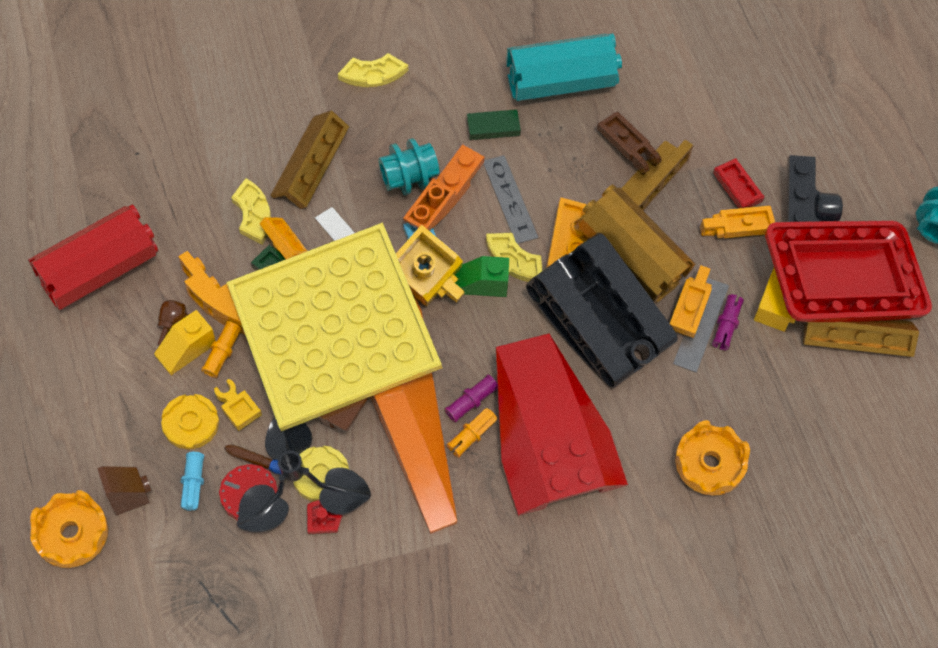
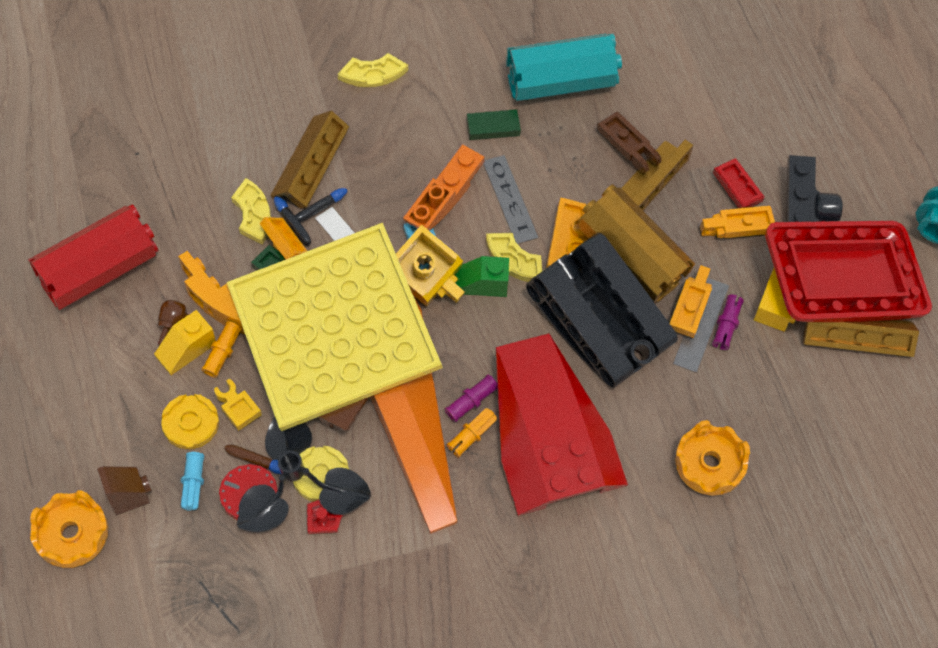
(292, 221): none -> black piece
(320, 205): none -> black piece
(408, 166): teal piece -> none

